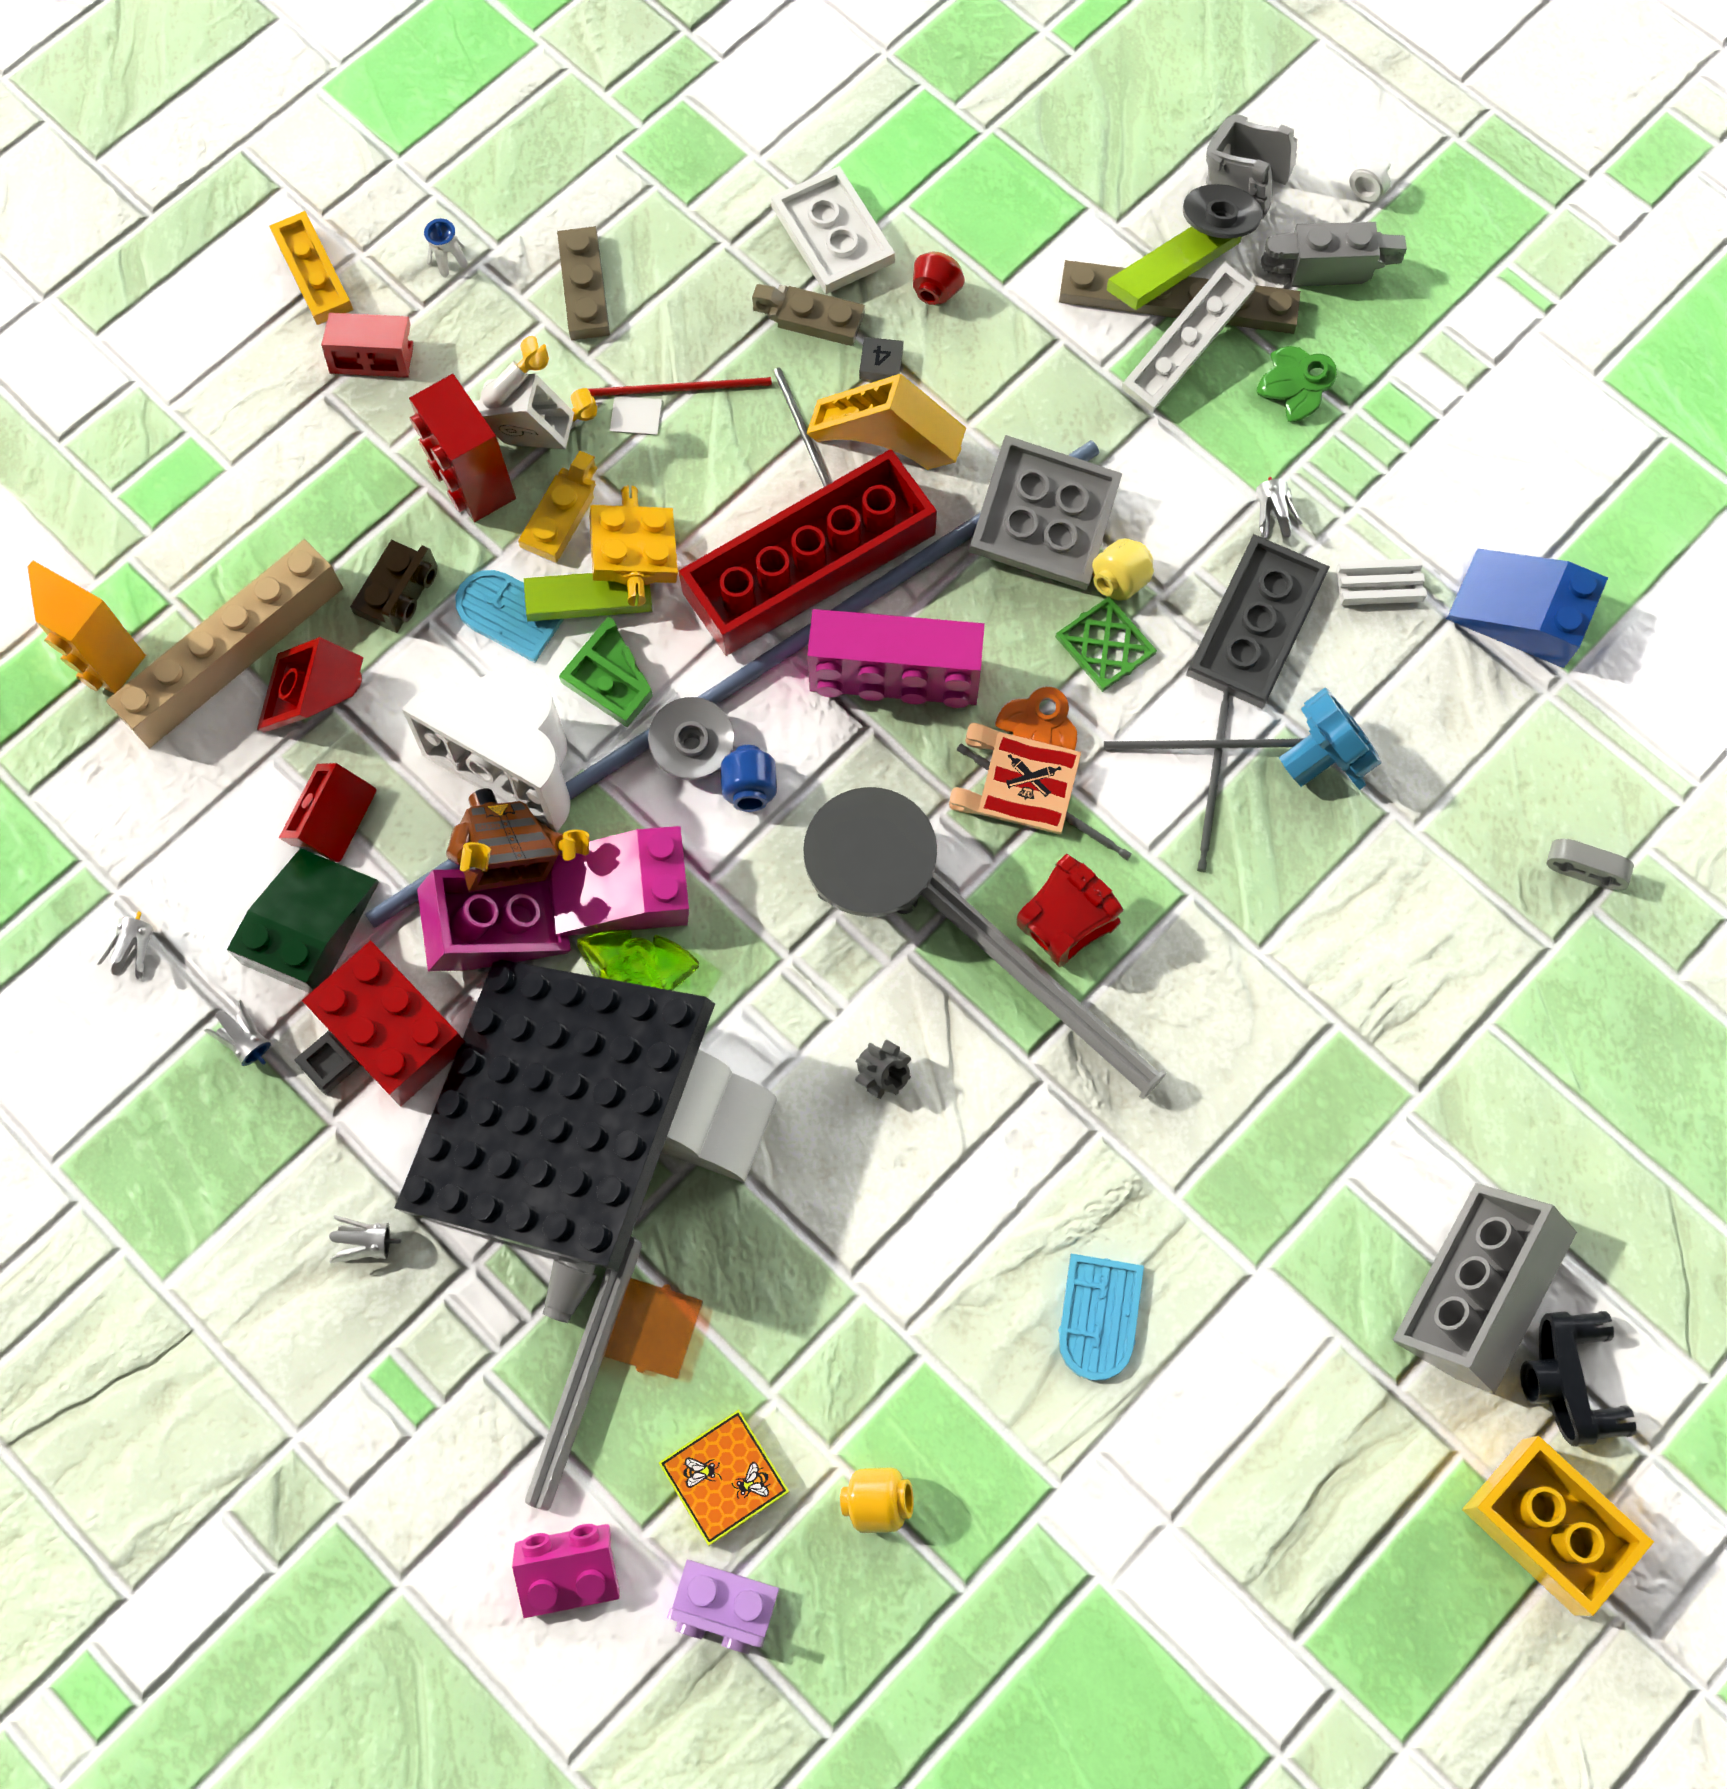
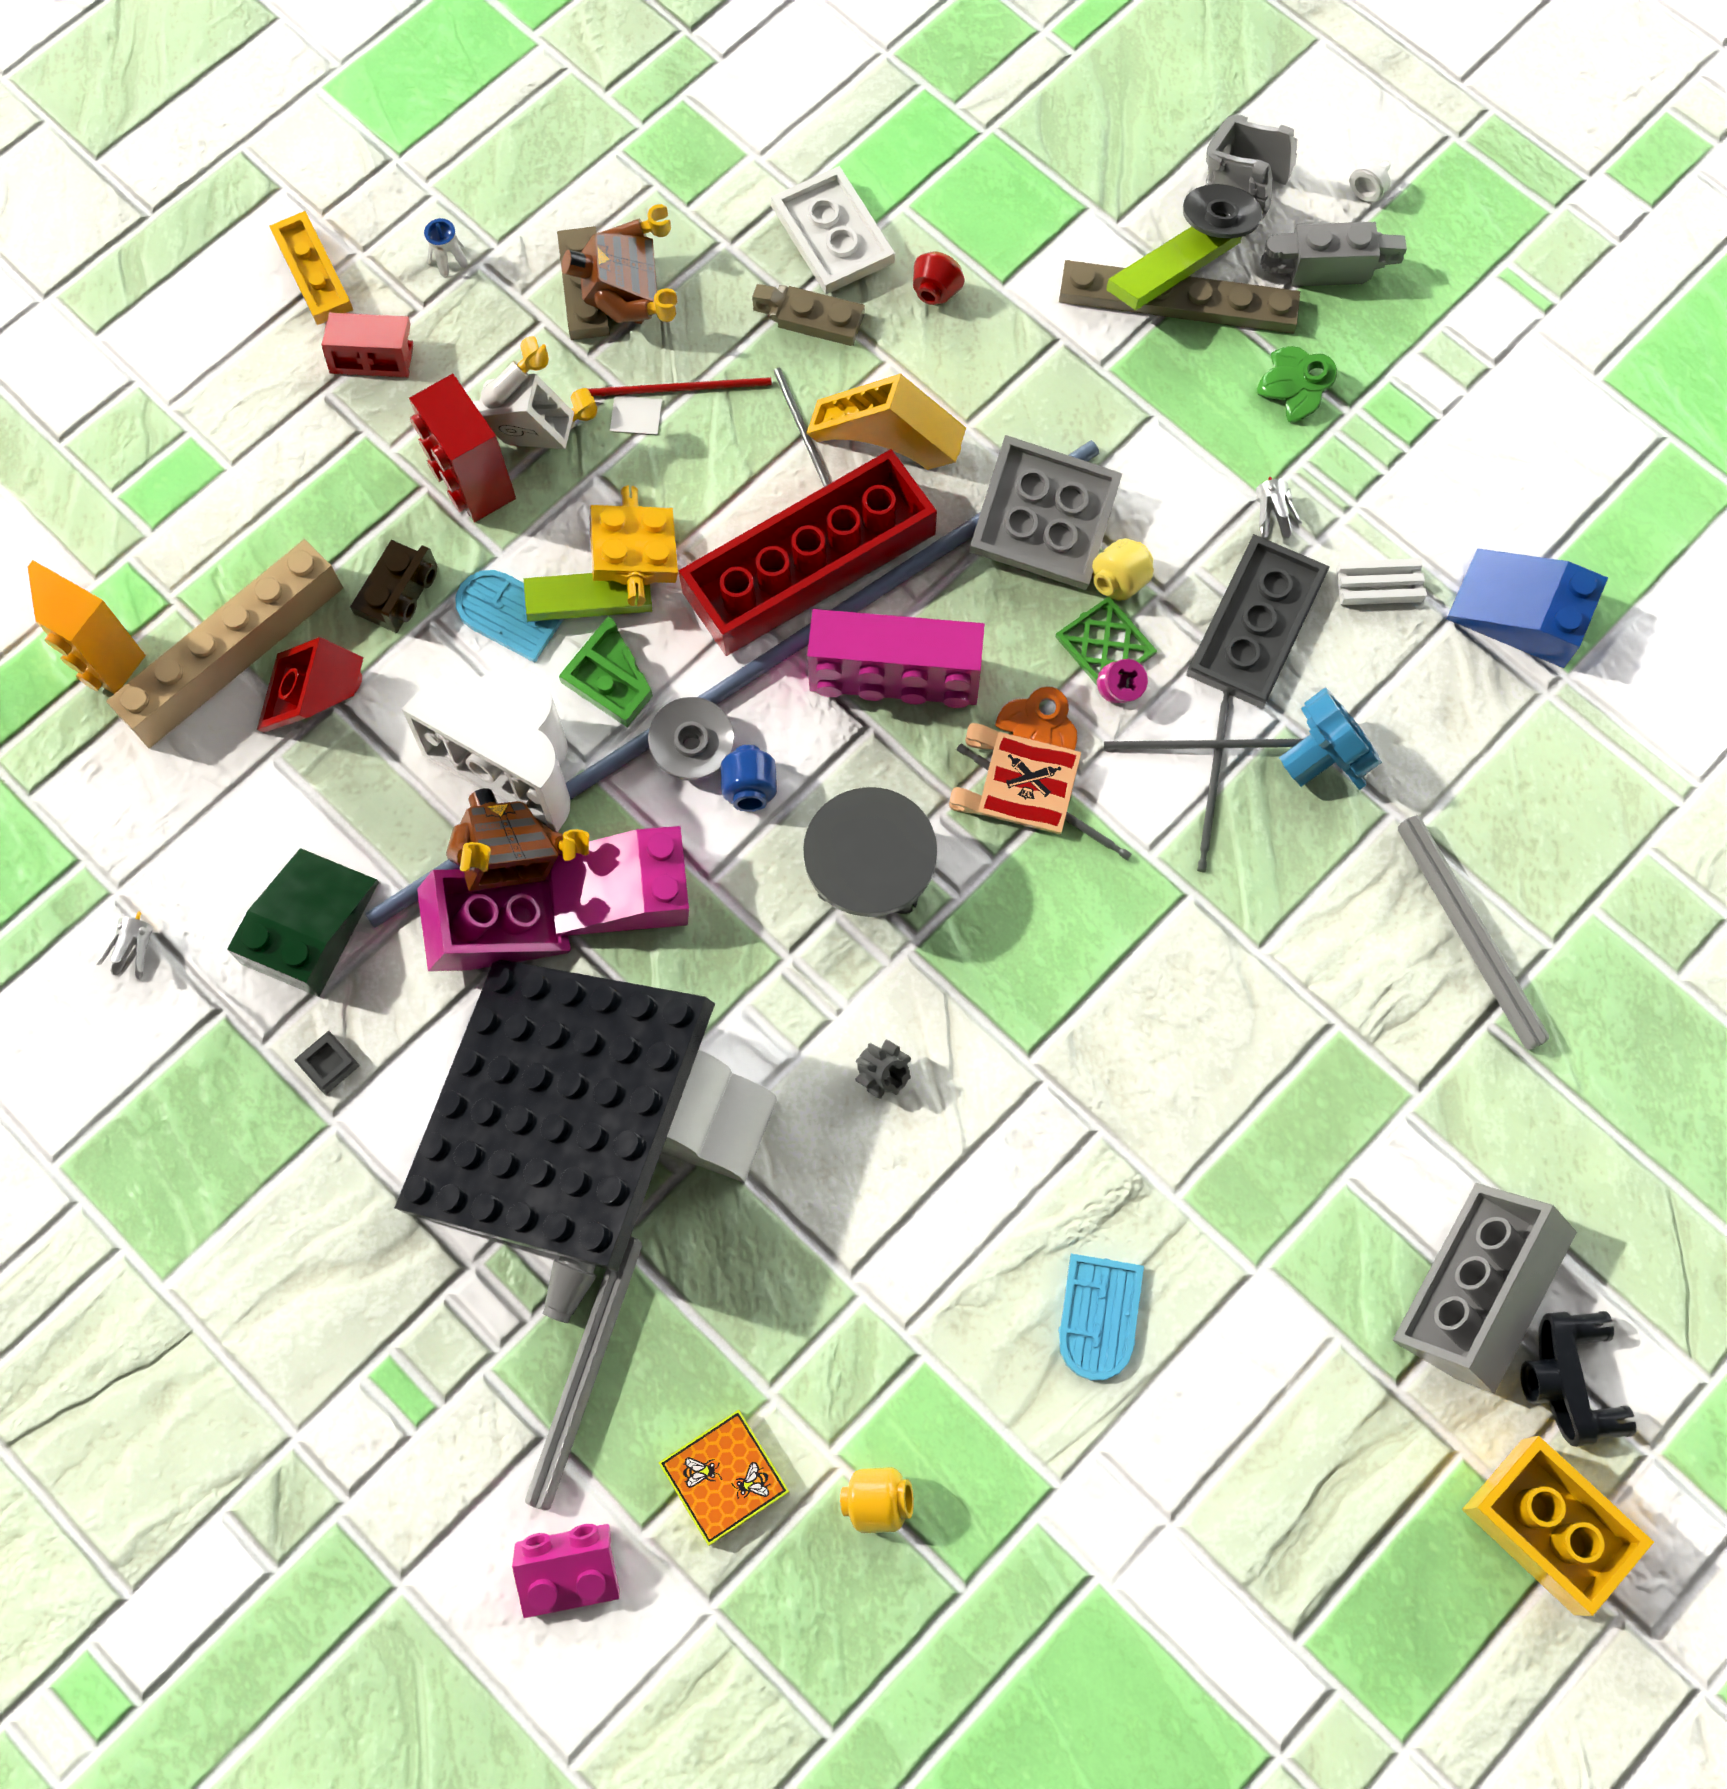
(243, 1040): flat silver piece -> none
(328, 811): red panel -> none
(371, 1237): flat silver piece -> none
(385, 1023): red brick -> none
(561, 509): yellow hinge -> none
(621, 273): none -> dark orange torso
(637, 960): clear neon green brick -> none
(653, 1328): clear orange piece -> none
(723, 1605): lavender bracket -> none
(880, 358): dark grey tile -> none
(1043, 986): light grey axle -> none
(1070, 911): red piece -> none
(1113, 684): none -> dark pink wheel
(1188, 337): white plate -> none
(1473, 933): none -> light grey axle
(1590, 864): light grey beam -> none

